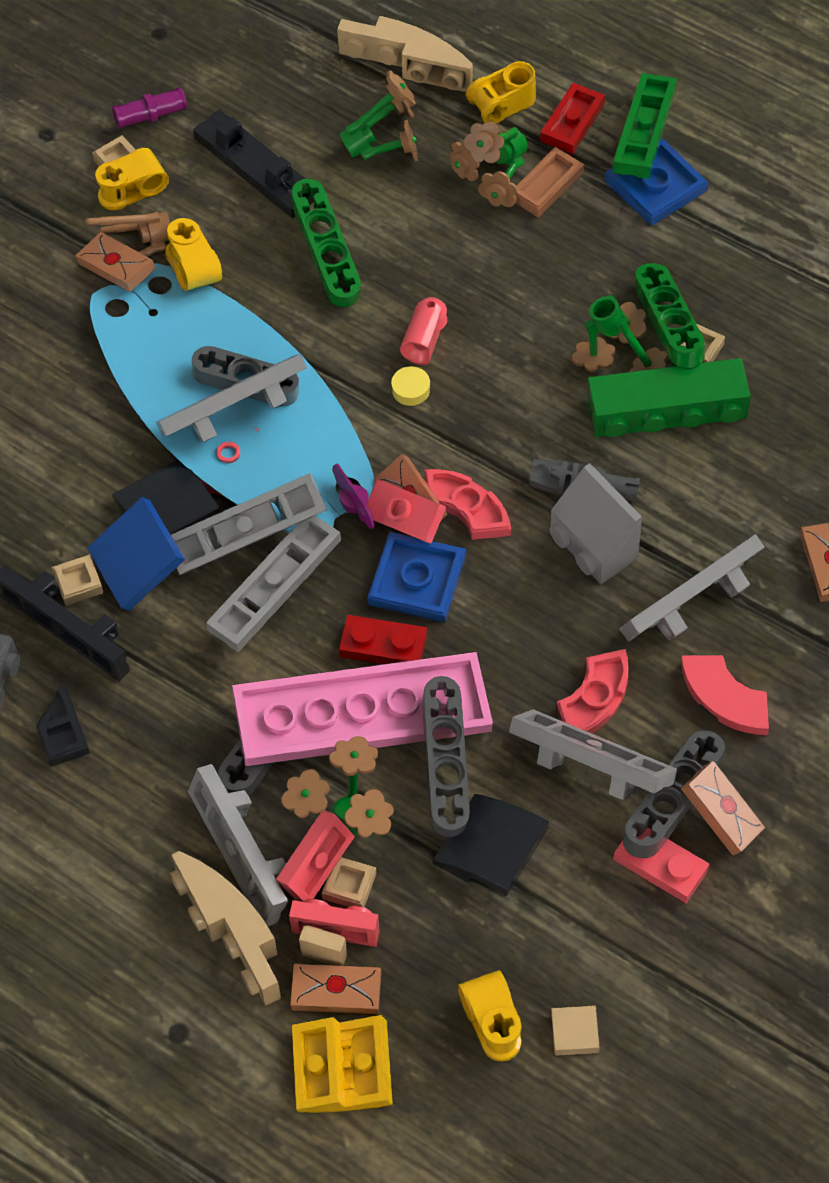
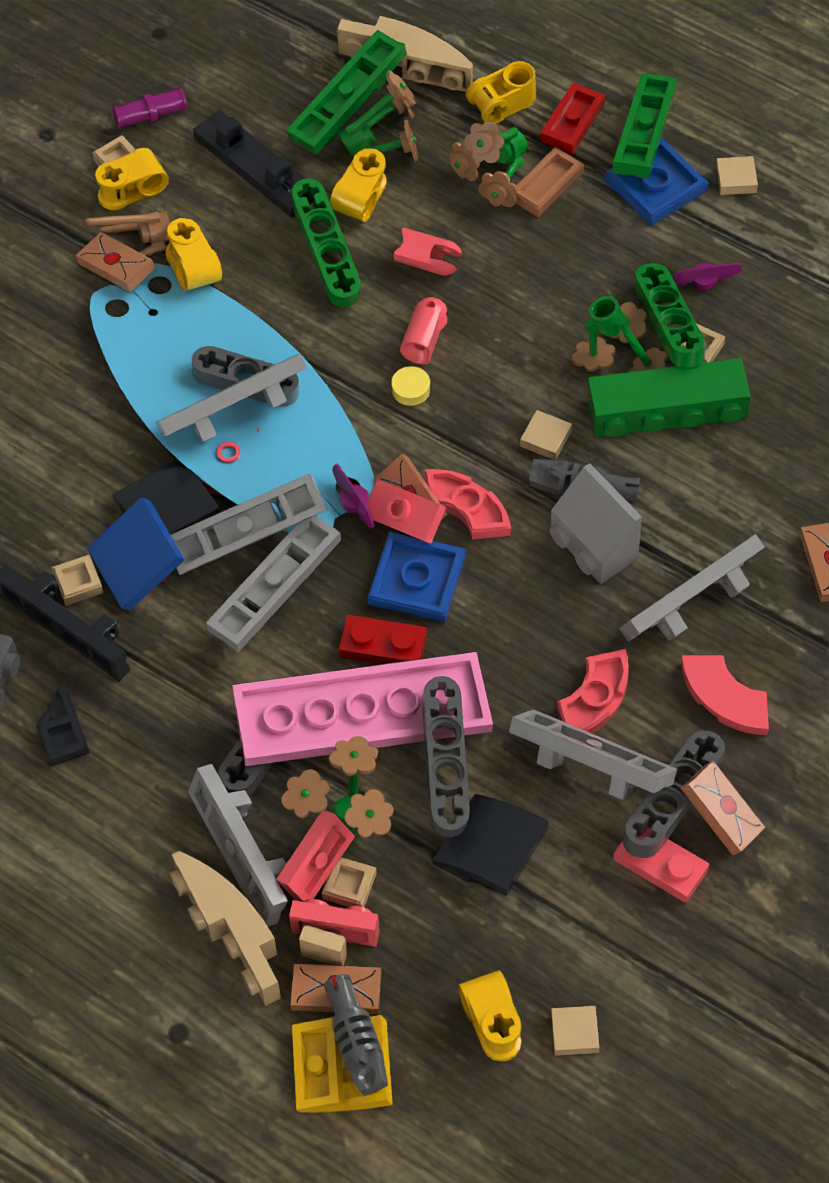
(347, 92): none -> green hinge
(356, 1037): none -> dark grey hinge
(360, 185): none -> yellow piece
(426, 252): none -> coral piece
(546, 435): none -> tan tile
(706, 275): none -> magenta piece
(736, 175): none -> tan tile

